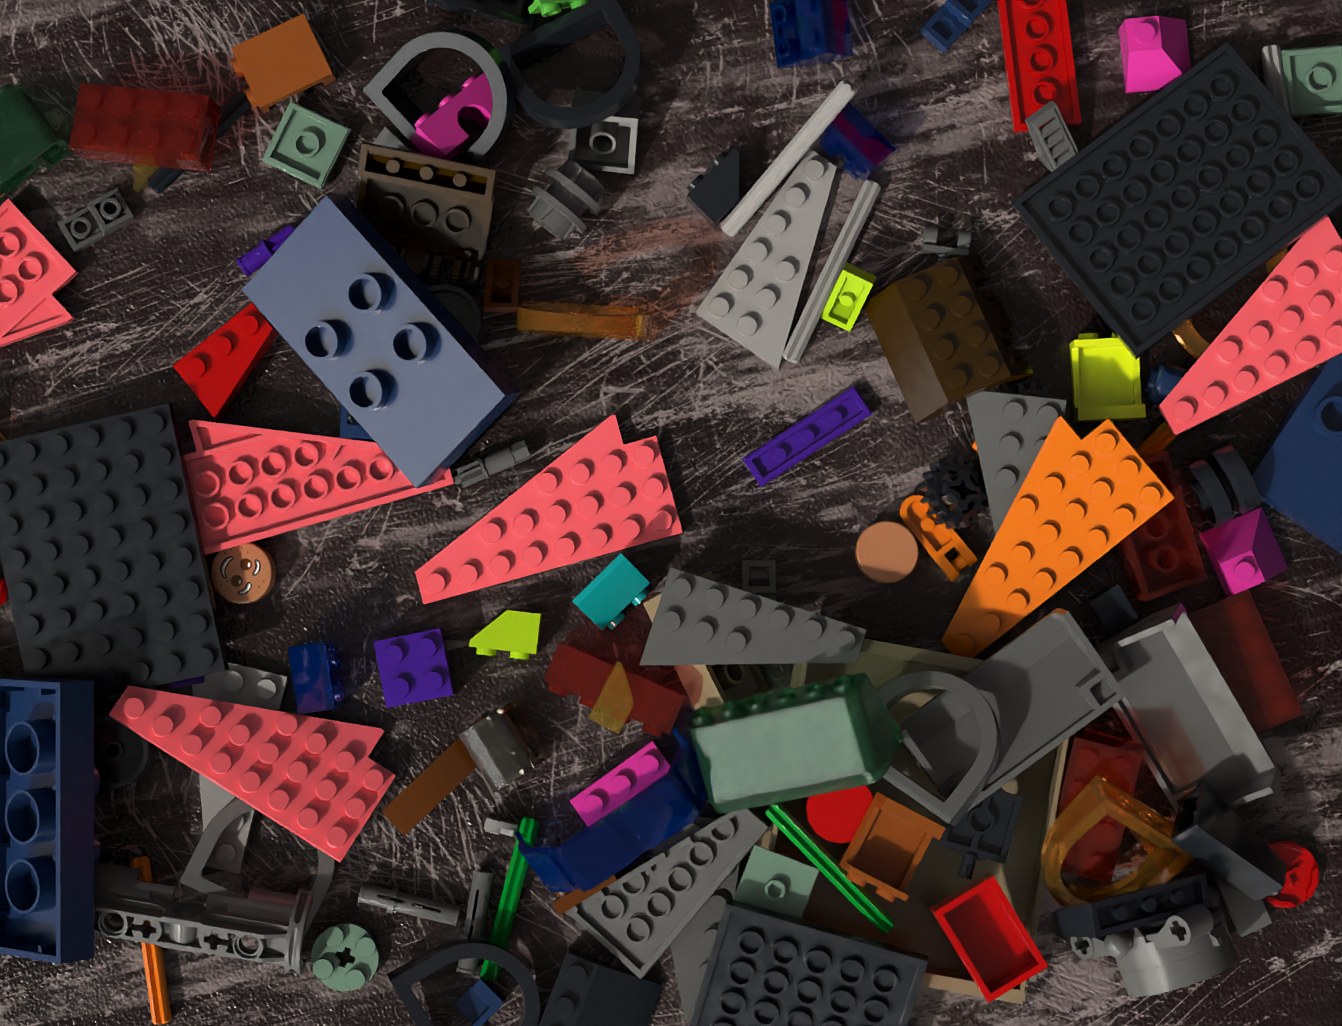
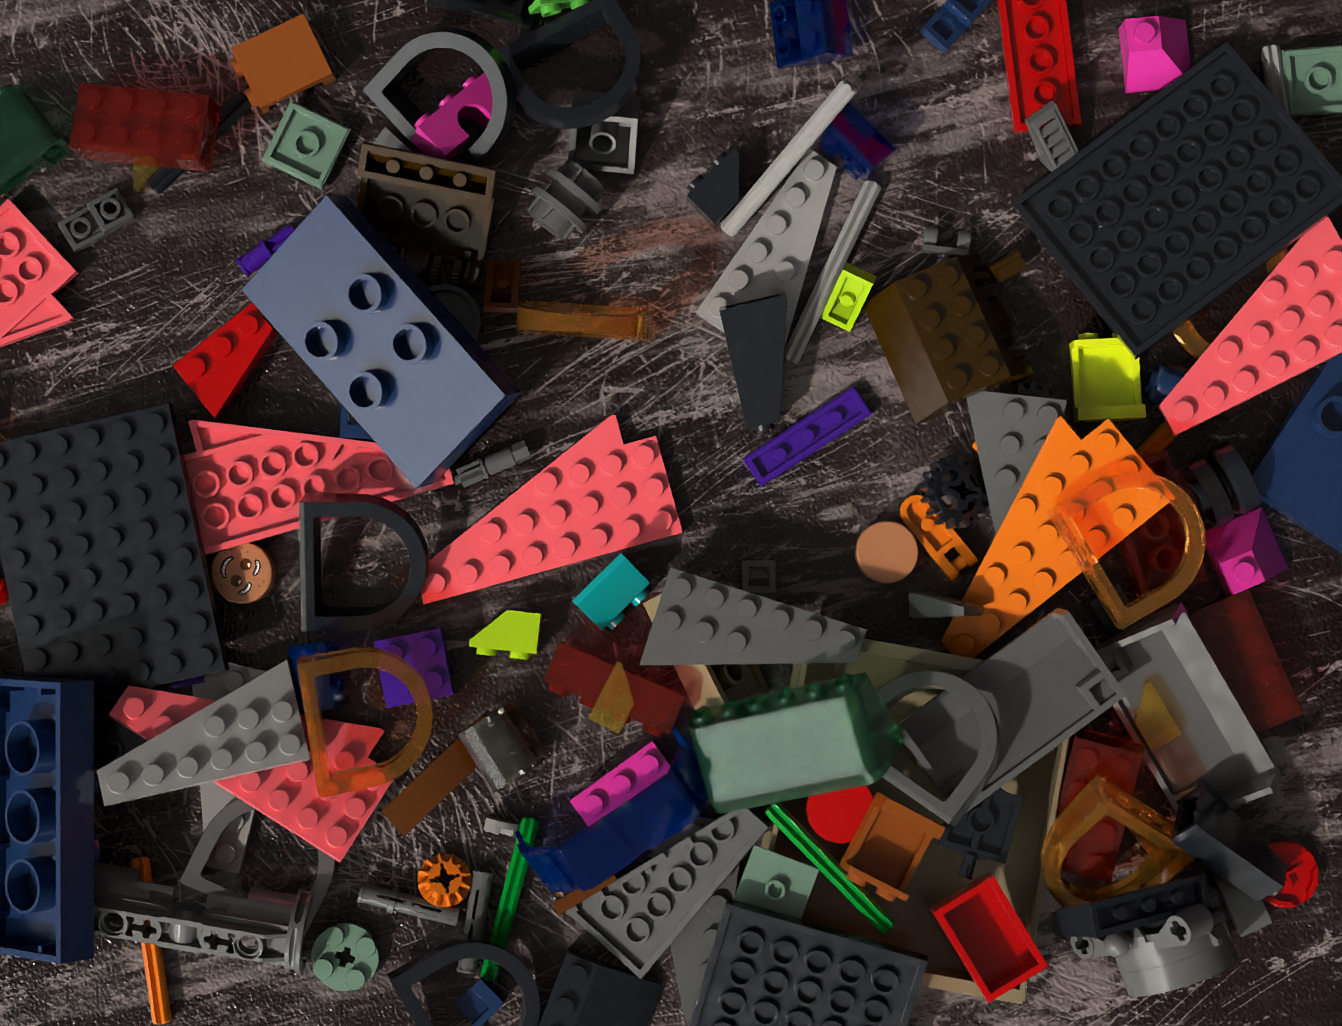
(234, 736): none -> light grey wing
(325, 618): none -> black window
(354, 779): none -> clear orange window
(433, 891): none -> orange gear
(756, 351): none -> black slope
(935, 605): none -> dark grey slope
(1005, 266): none -> dark brown piece
(1122, 615): none -> clear orange window
(1154, 719): none -> clear yellow tile

